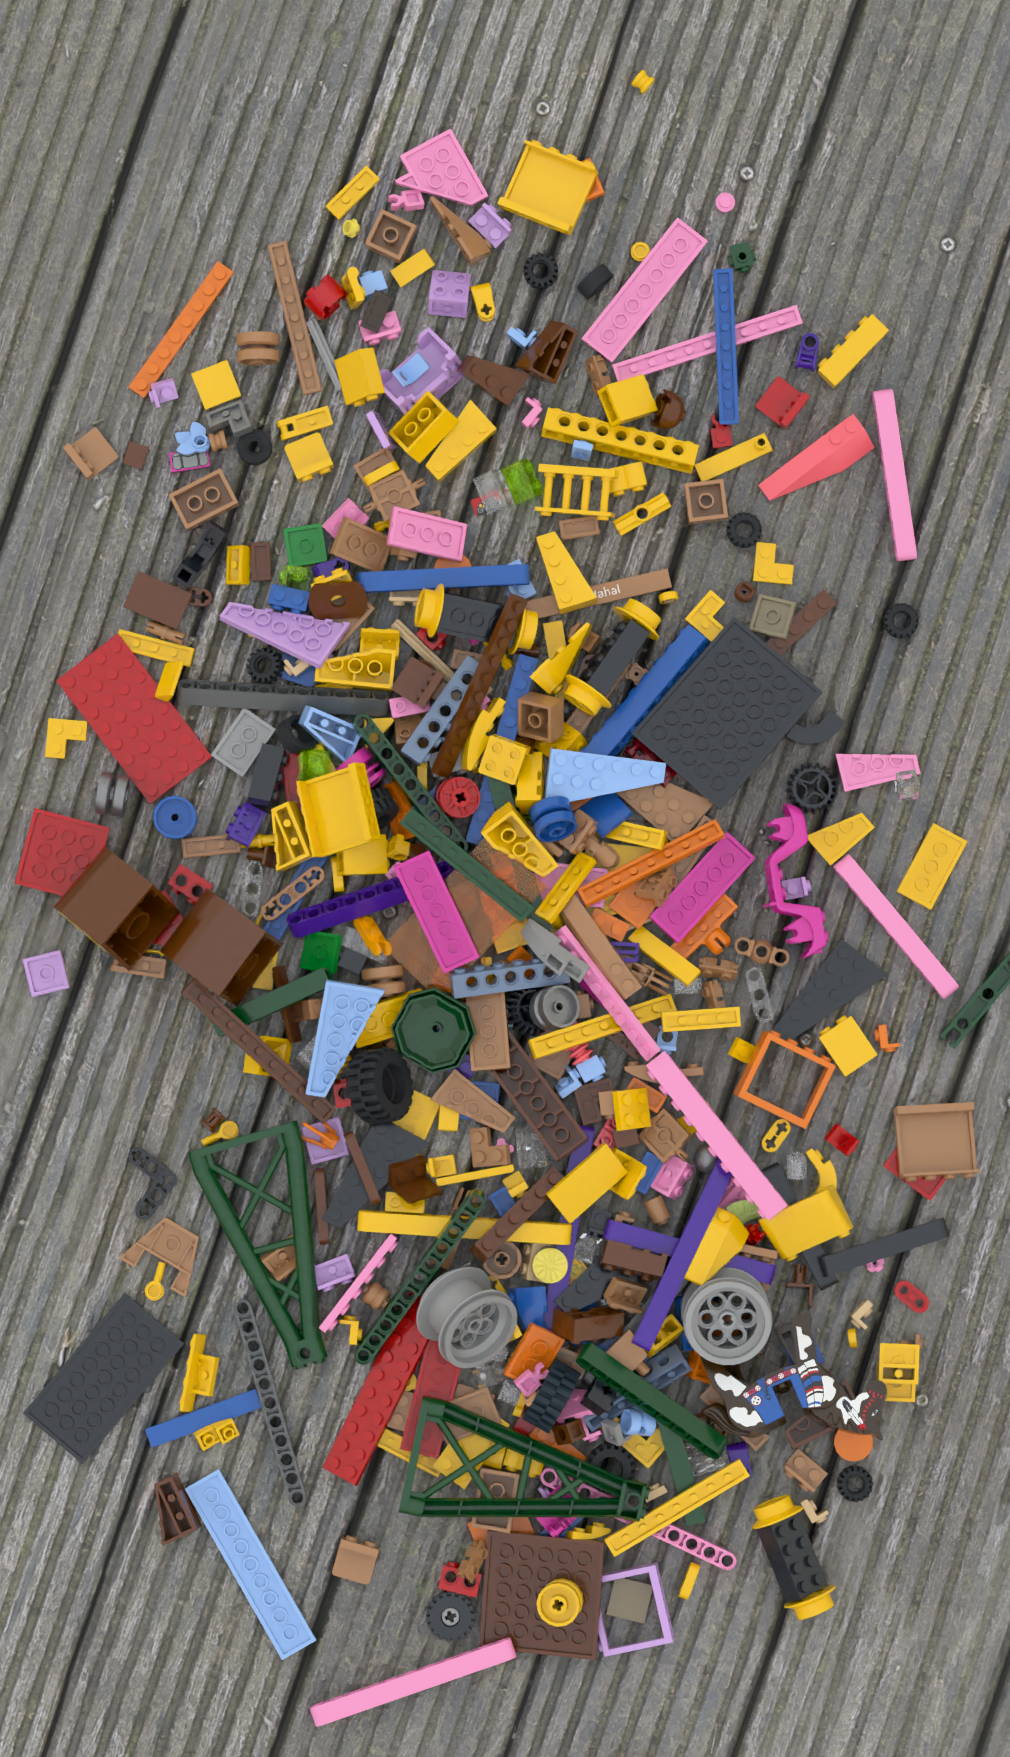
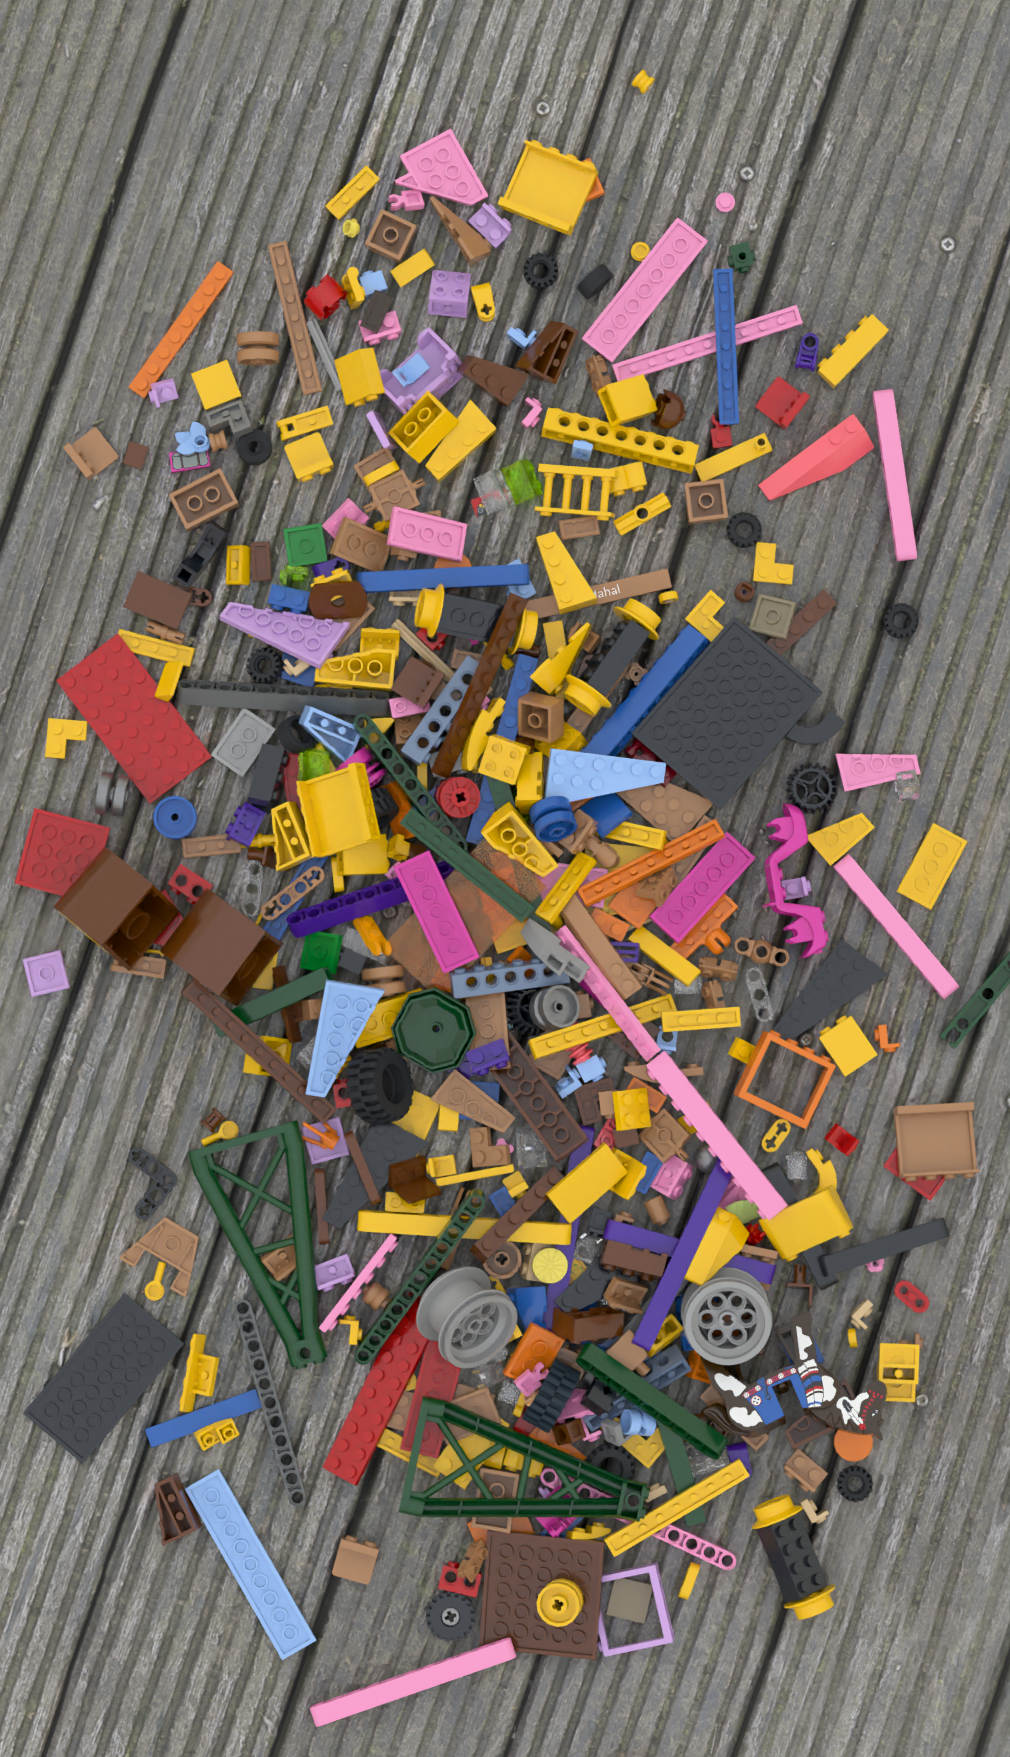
(488, 1057): none -> dark purple bracket

